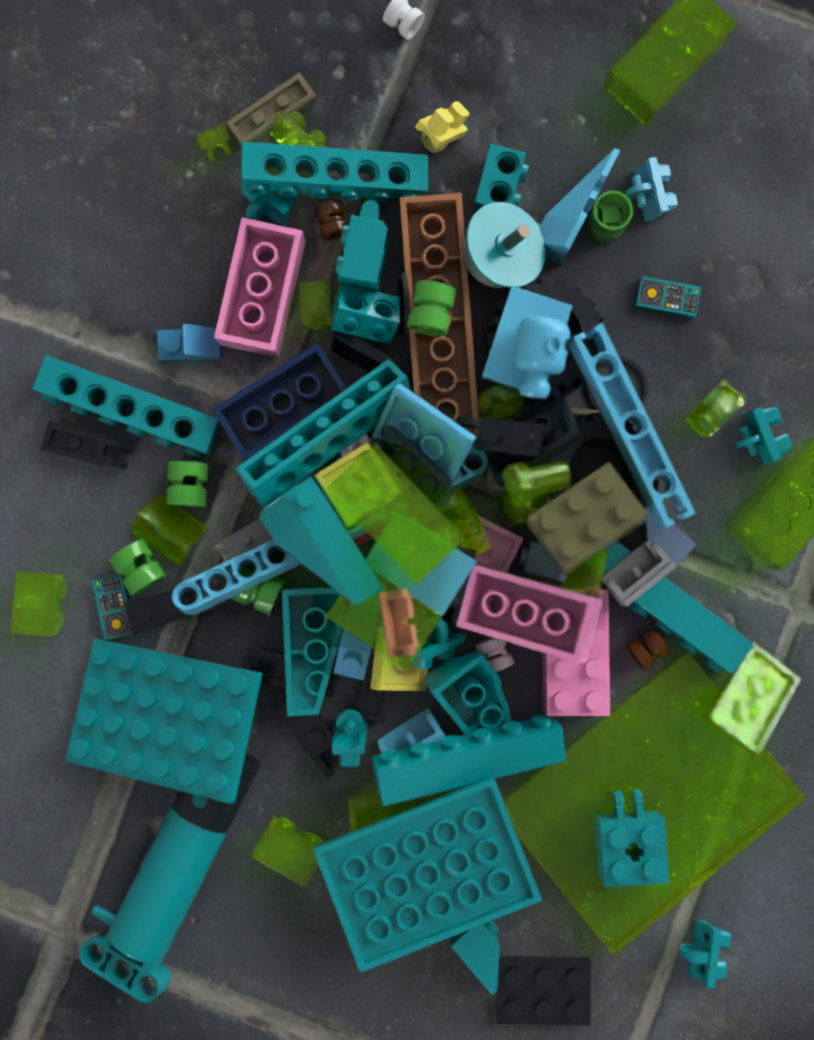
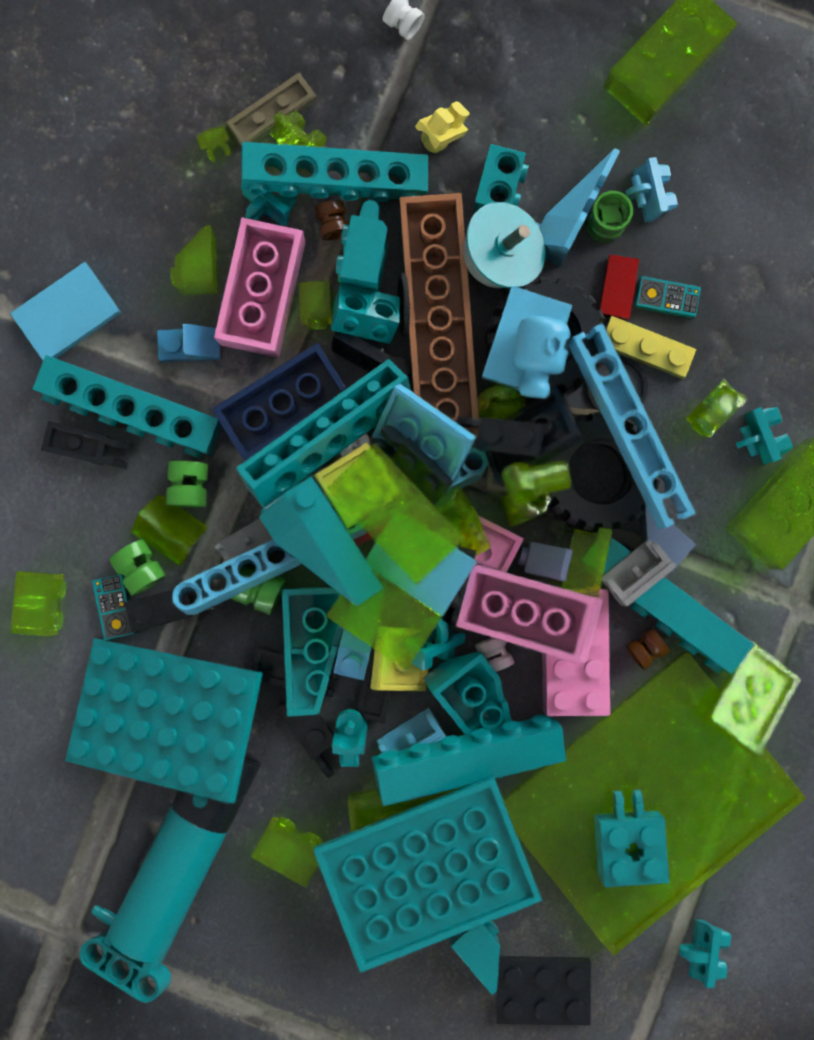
(66, 312): none -> medium azure tile
(197, 265): none -> clear neon green slope
(398, 635): nougat hinge -> none
(432, 303): bright green wheel -> none
(586, 519): olive brick -> none
(618, 286): none -> red tile
(650, 348): none -> light yellow plate

